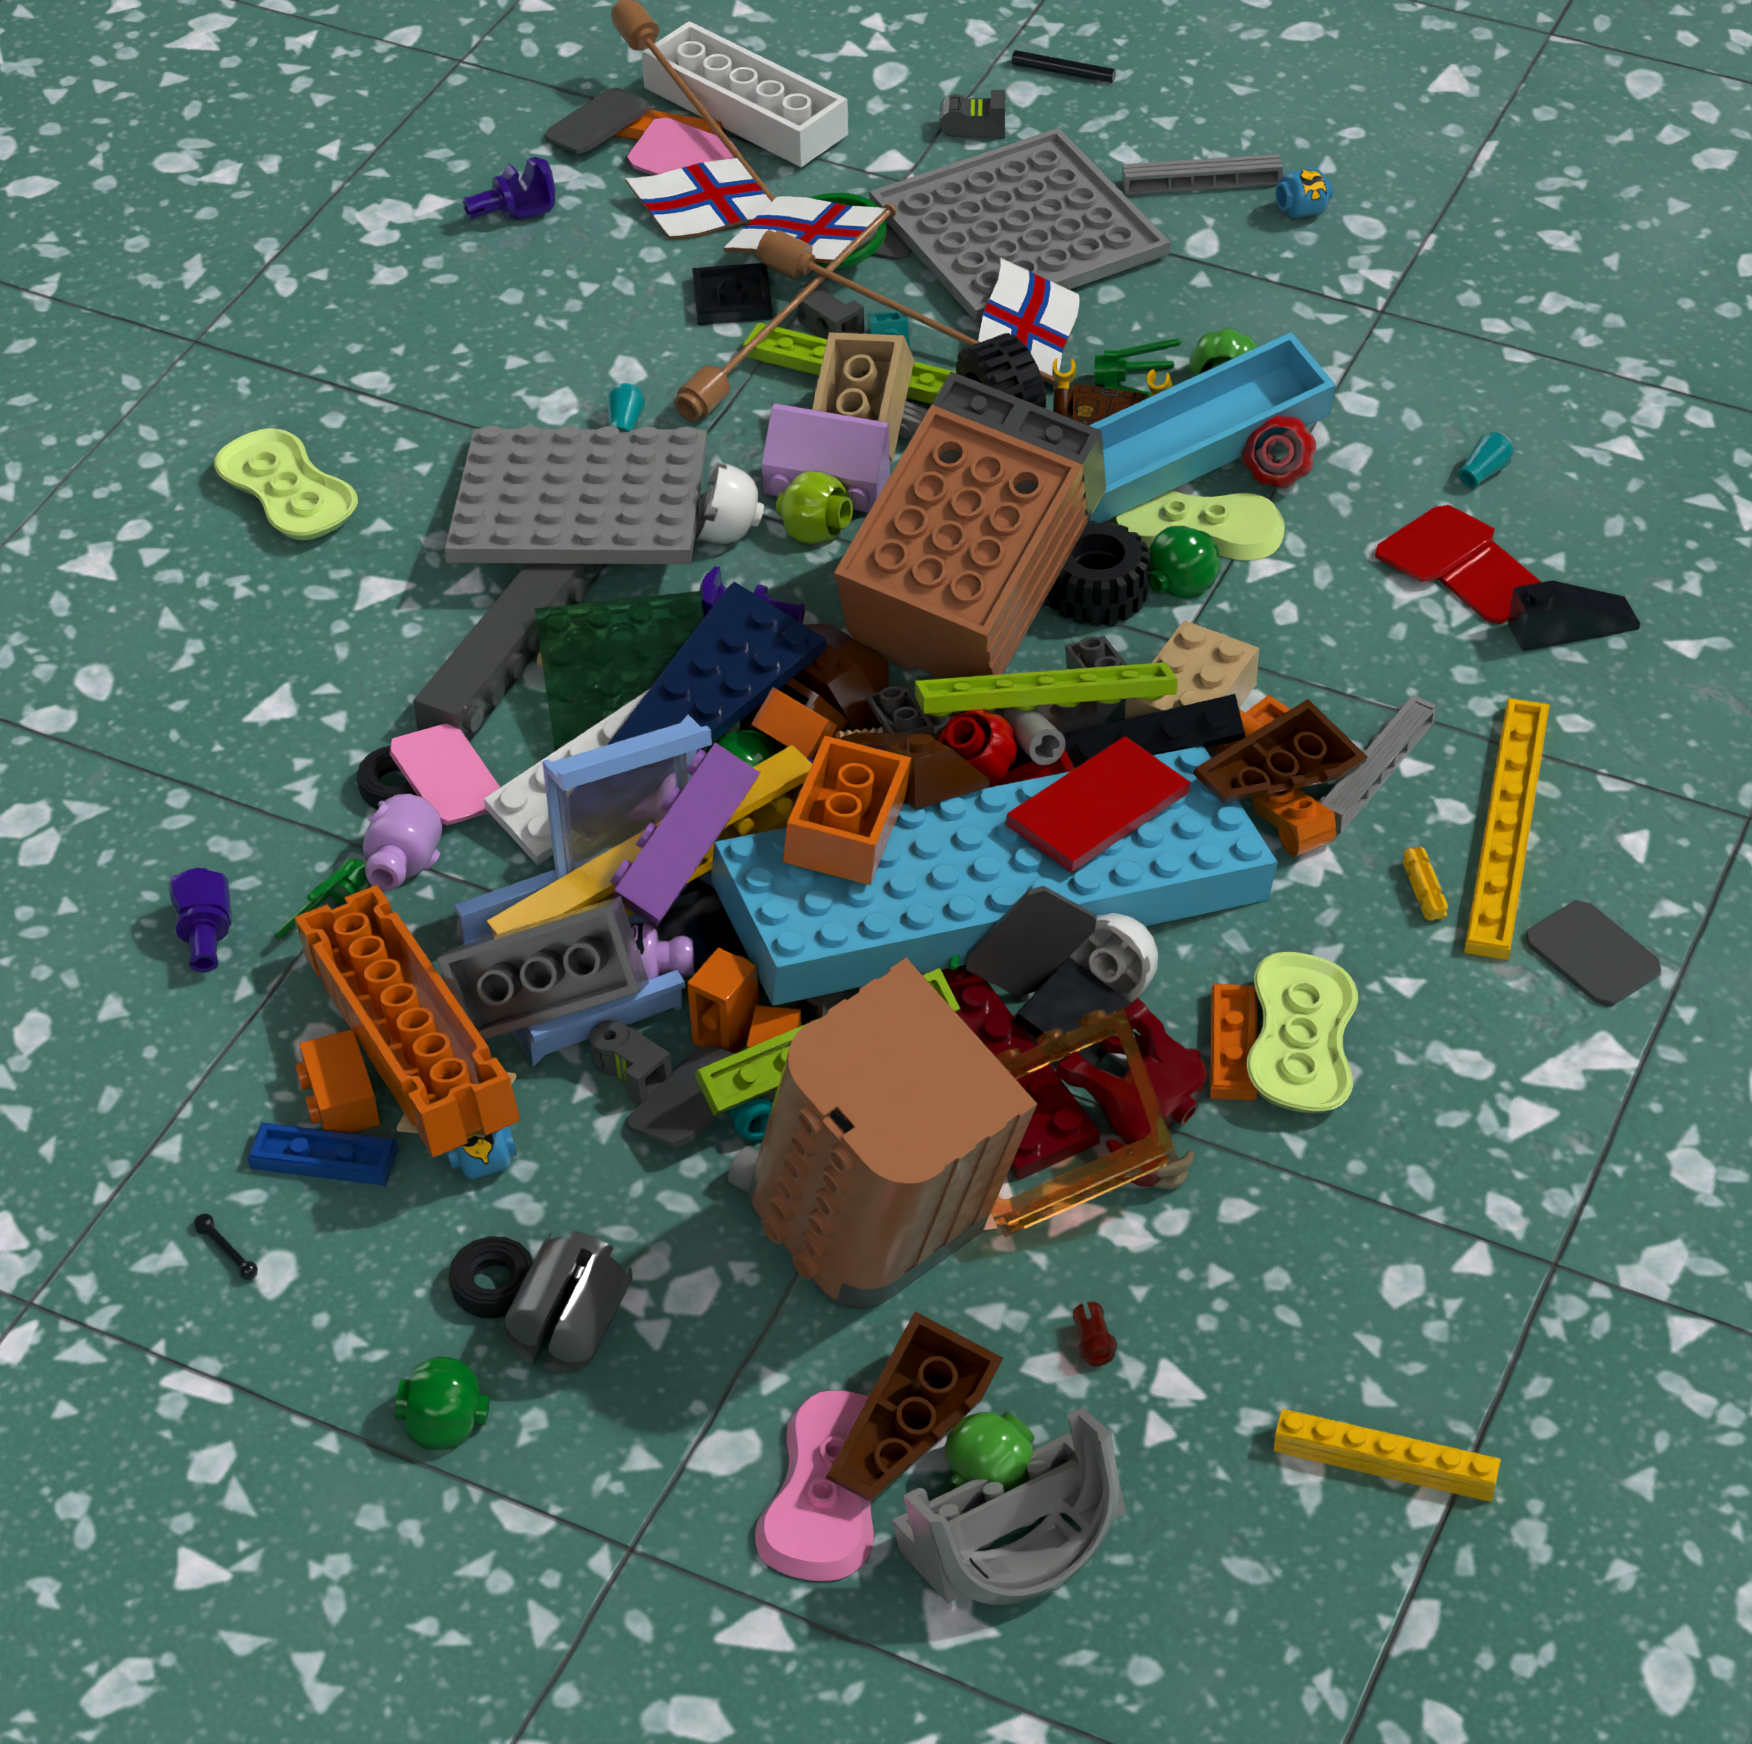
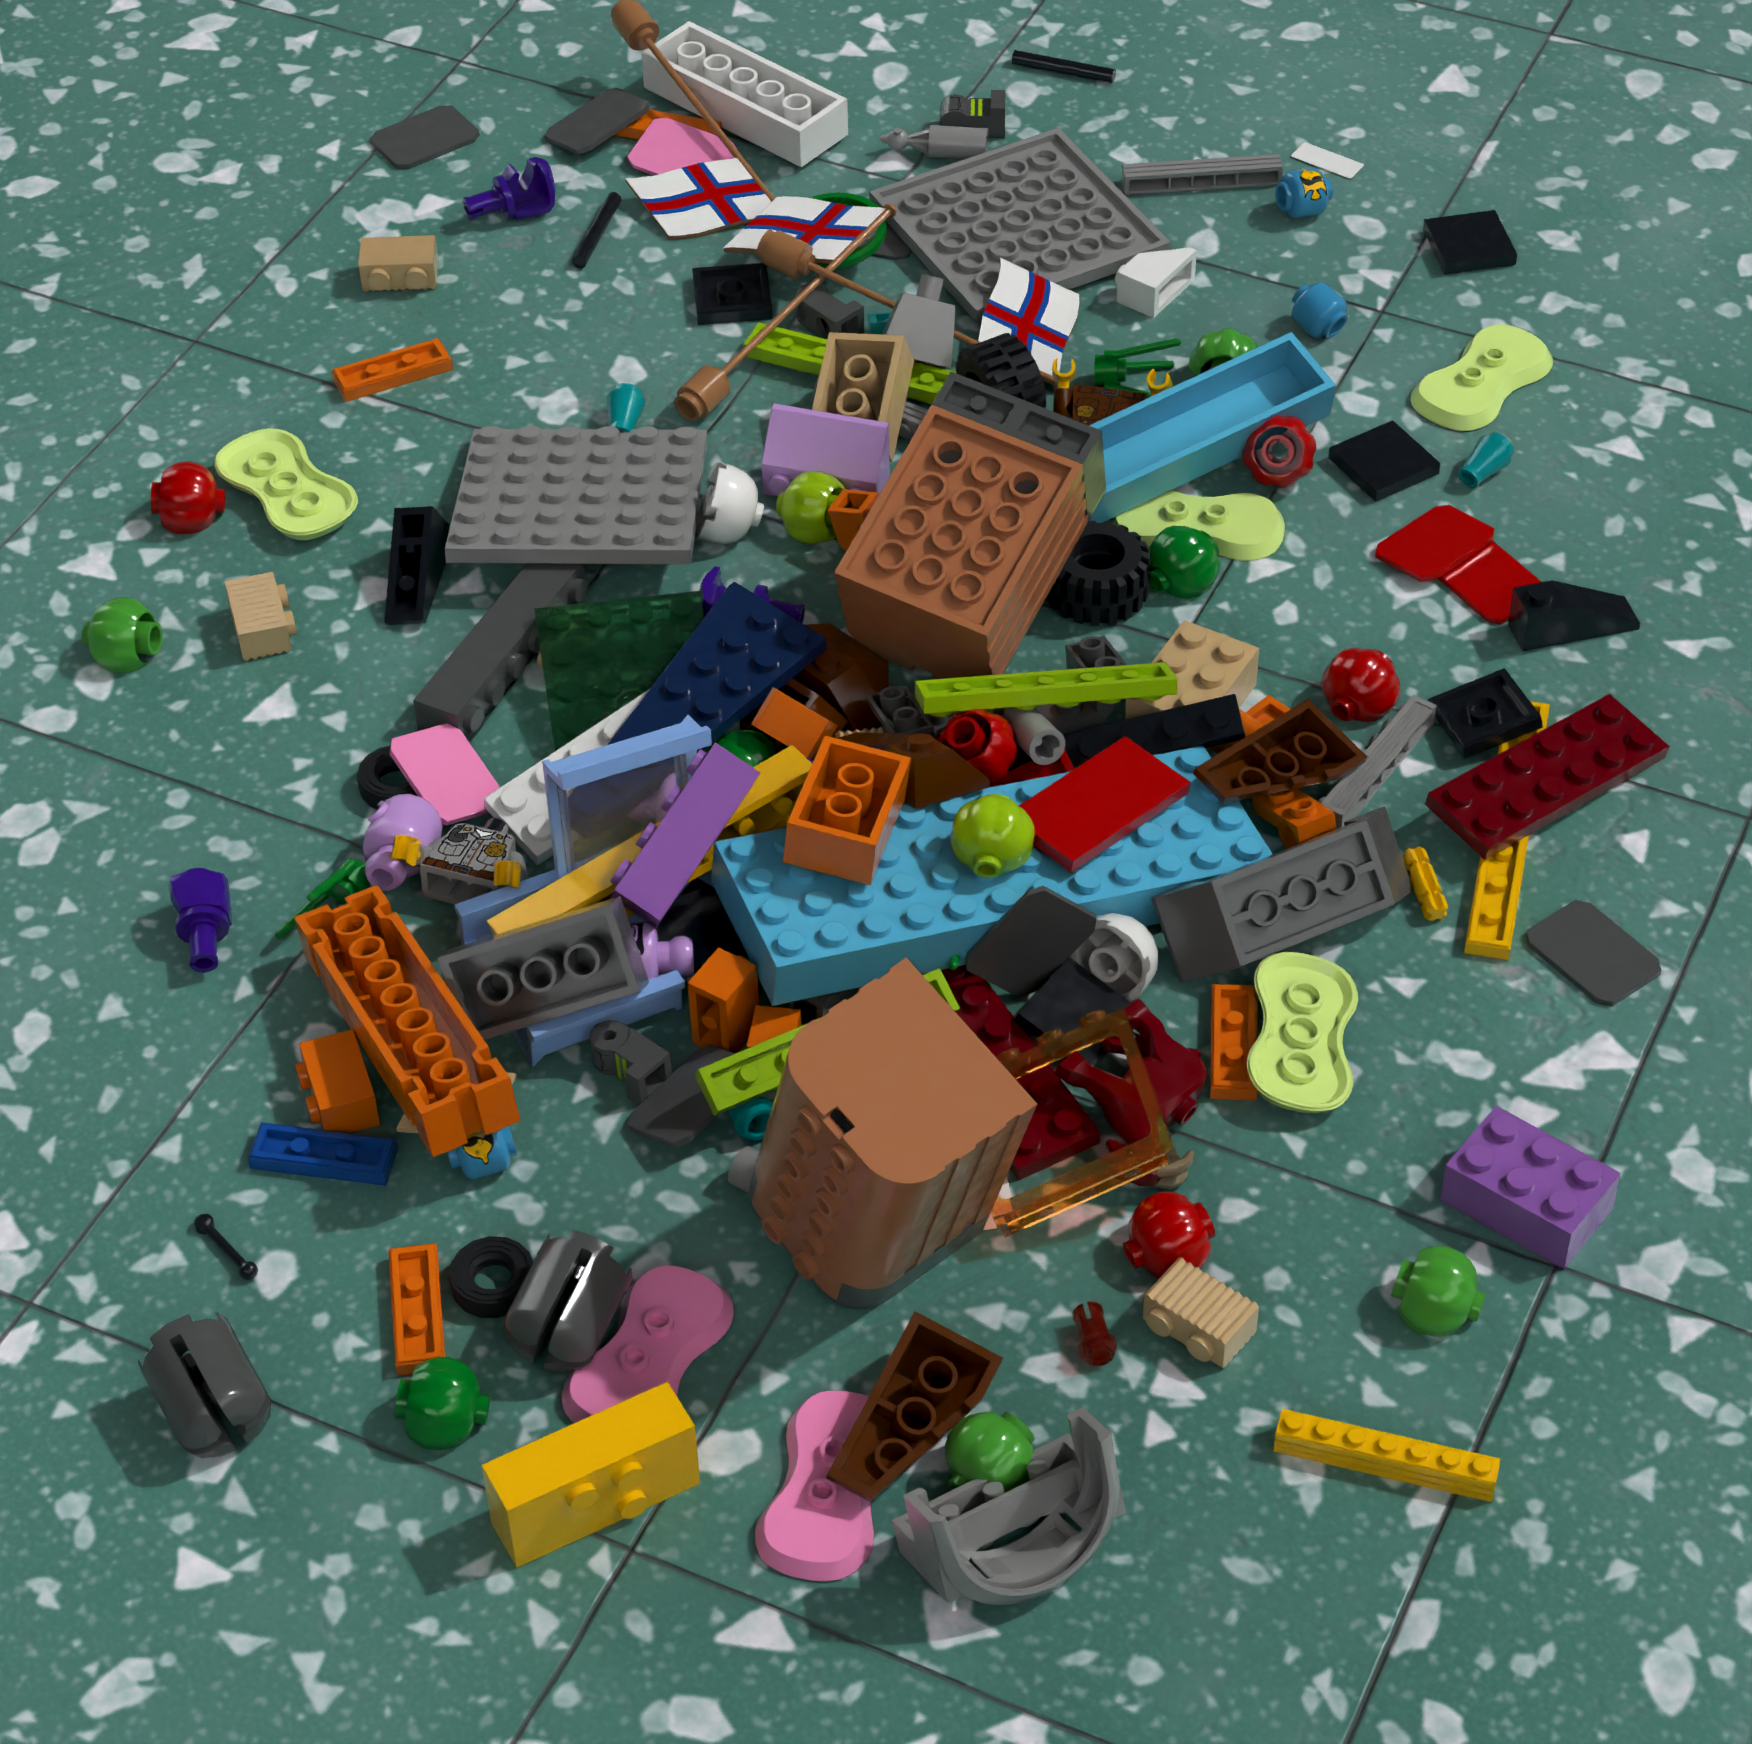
(120, 632): none -> bright green plant
(180, 1390): none -> dark grey cylinder
(187, 498): none -> red plant
(259, 615): none -> tan brick
(391, 369): none -> orange tile
(398, 263): none -> tan brick
(415, 564): none -> black slope
(416, 1306): none -> orange tile
(424, 137): none -> dark grey piece
(464, 861): none -> torso
(592, 1474): none -> yellow brick
(596, 230): none -> black bar
(660, 1331): none -> bright pink plate
(849, 520): none -> orange leg
(925, 323): none -> light grey torso
(941, 141): none -> light grey wheel
(992, 835): none -> lime plant
(1155, 279): none -> white slope
(1168, 1229): none -> red plant
(1200, 1313): none -> tan brick
(1283, 898): none -> dark grey slope
(1319, 310): none -> dark azure head
(1327, 160): none -> white sticker
(1360, 685): none -> red plant
(1384, 460): none -> black tile
(1438, 1291): none -> bright green plant
(1470, 242): none -> black tile
(1475, 386): none -> yellowish green plate
(1485, 713): none -> black tile
(1529, 1187): none -> medium lavender brick
(1546, 776): none -> dark red plate

